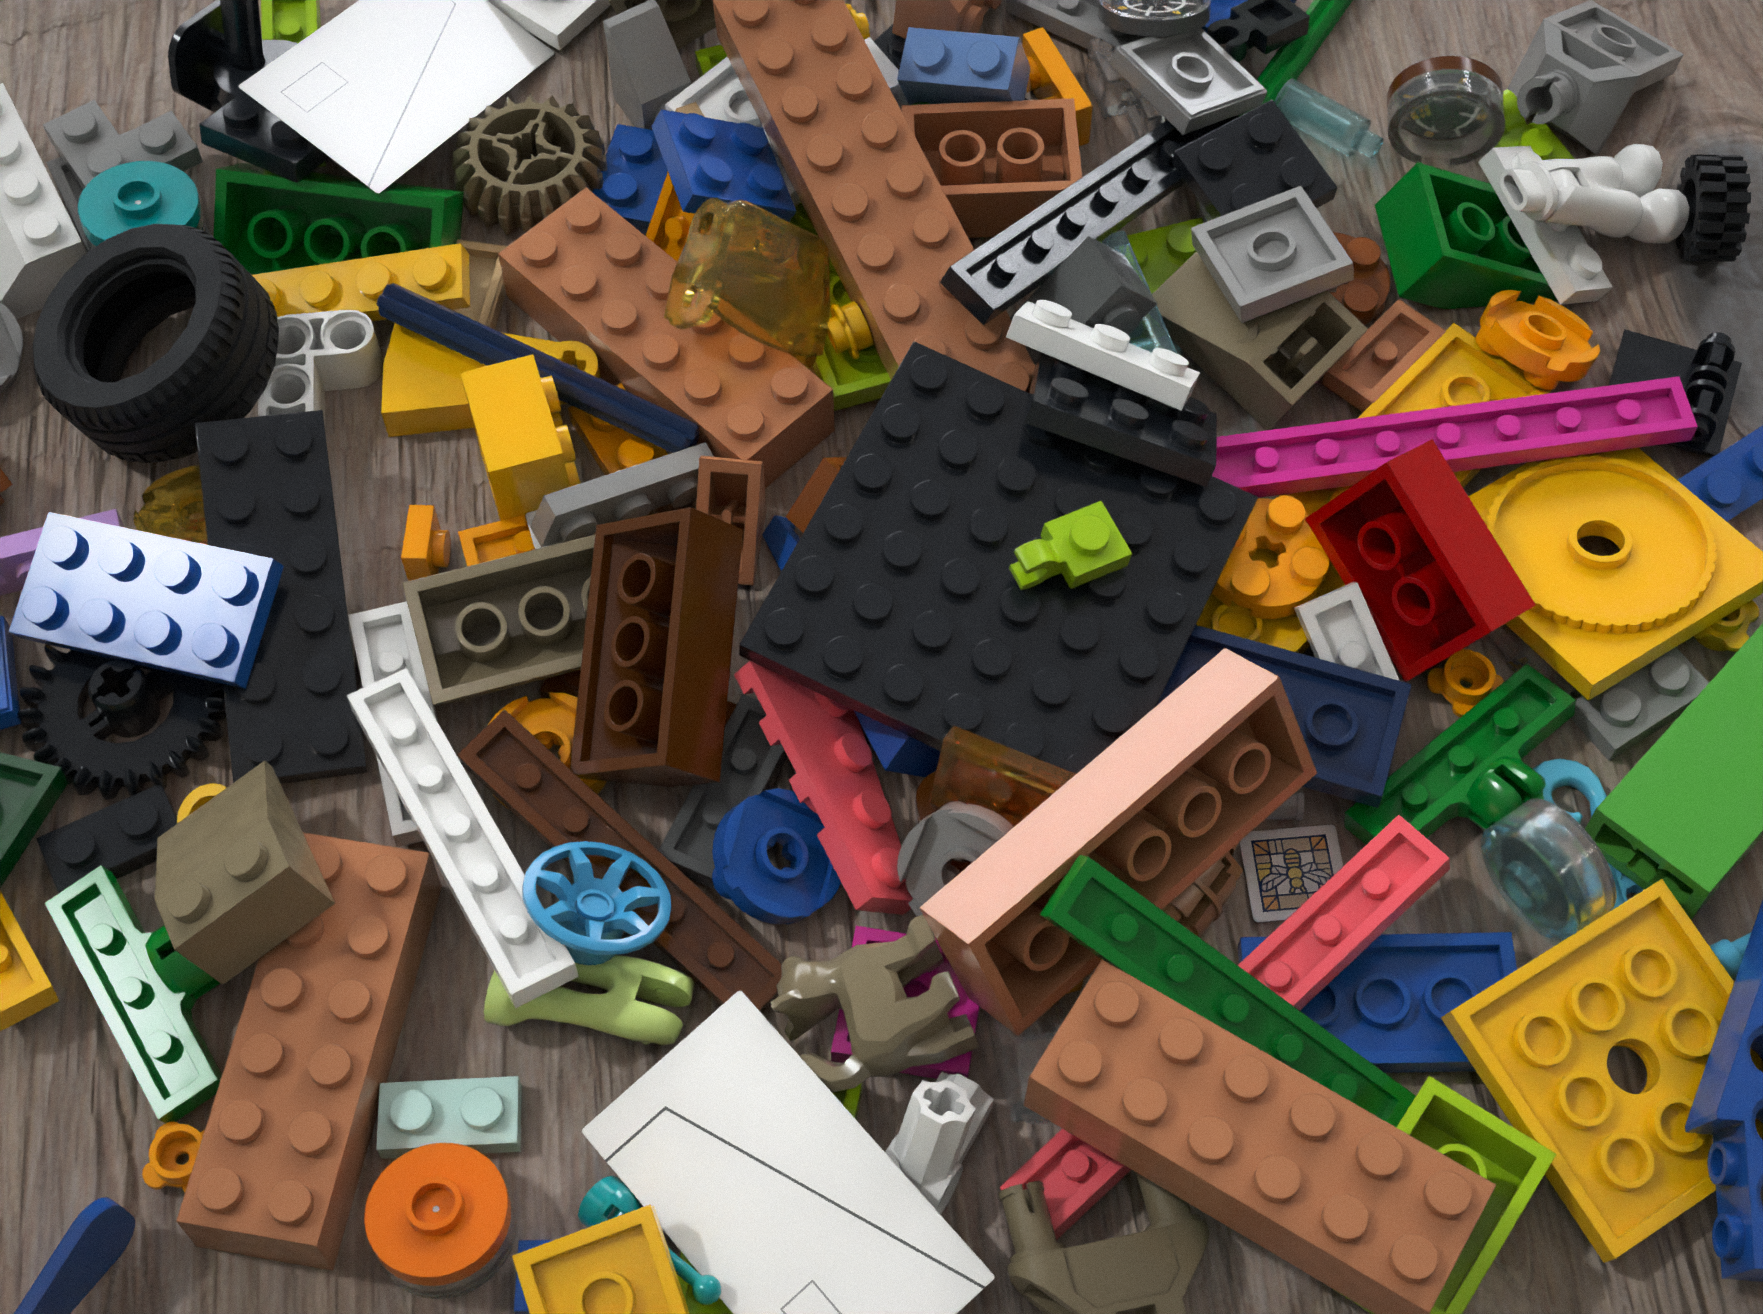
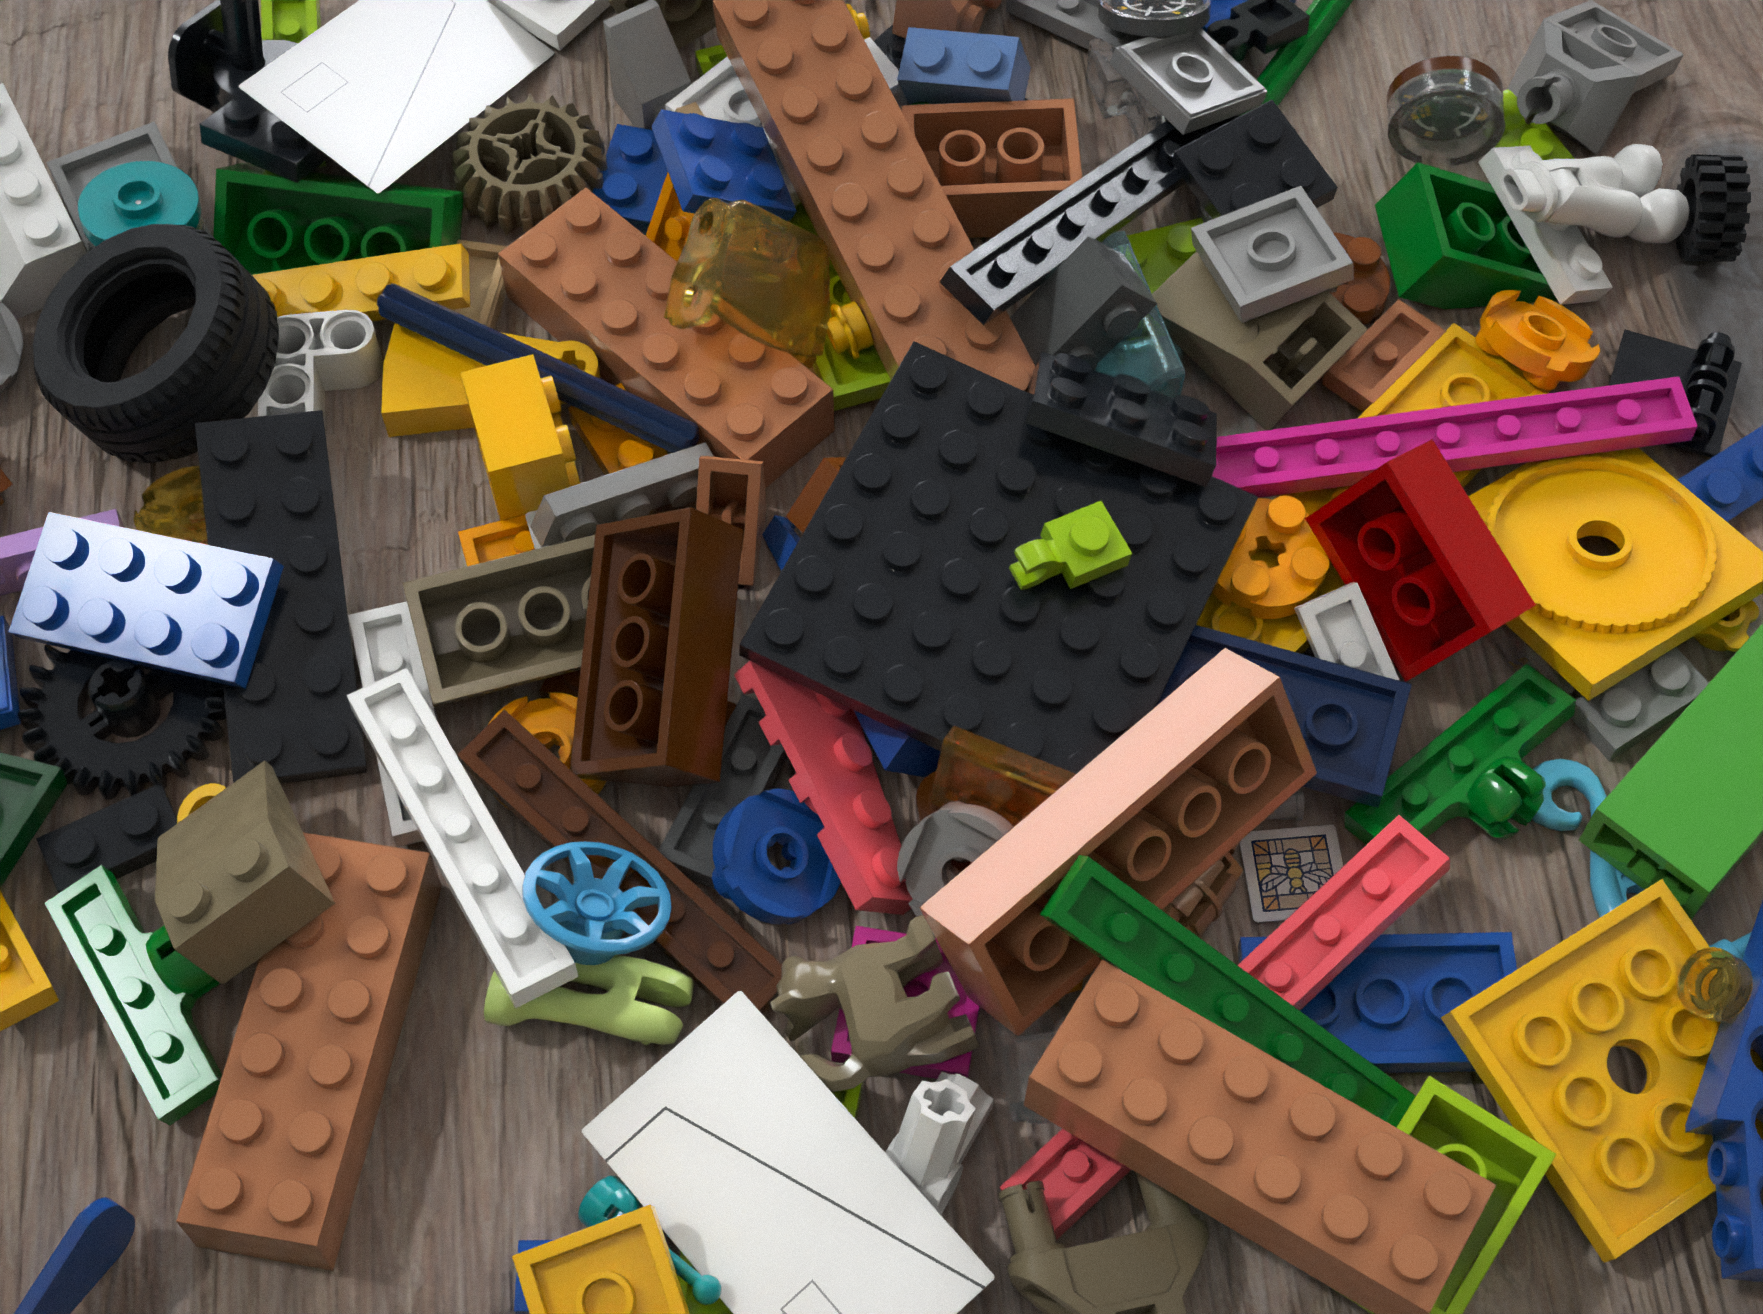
(93, 145): light grey plate -> none
(170, 1142): light orange plate -> none
(424, 543): light orange plate -> none
(440, 1220): orange piece -> none
(457, 1111): light aqua plate -> none
(1054, 80): light orange plate -> none
(1104, 352): white plate -> none
(1327, 120): clear light blue cylinder -> none
(1465, 666): light orange plate -> none
(1548, 869): clear light blue piece -> none
(1714, 984): none -> clear yellow tile

